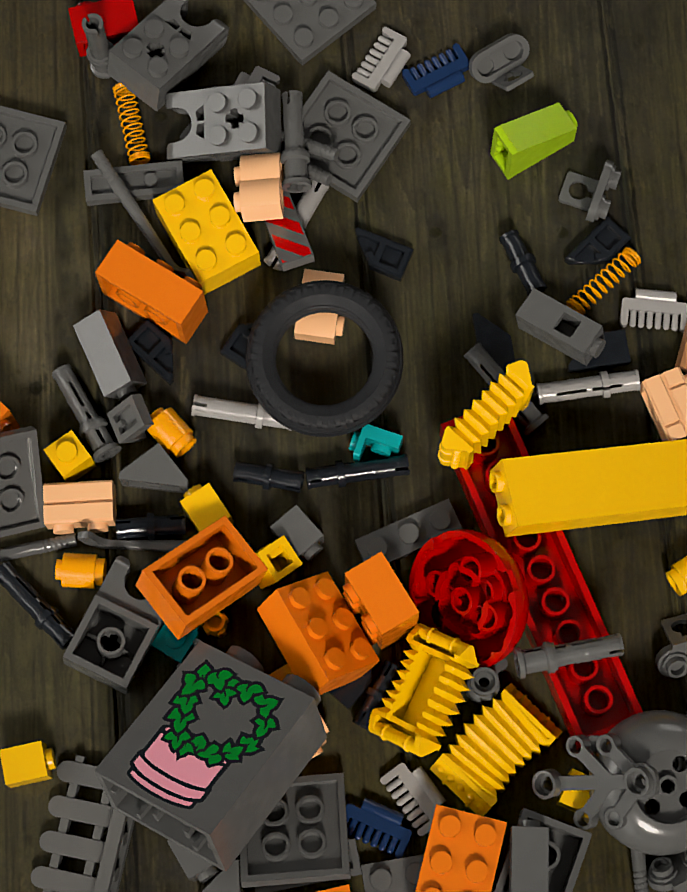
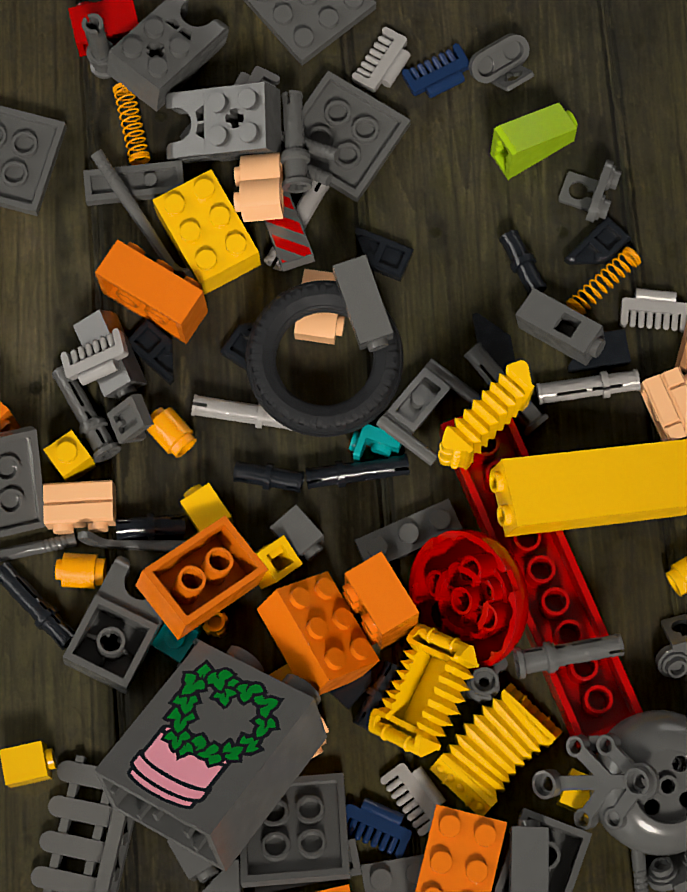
(98, 364): none -> light grey piece
(155, 472): dark grey slope -> none
(363, 303): none -> dark grey brick
(418, 403): none -> dark grey plate

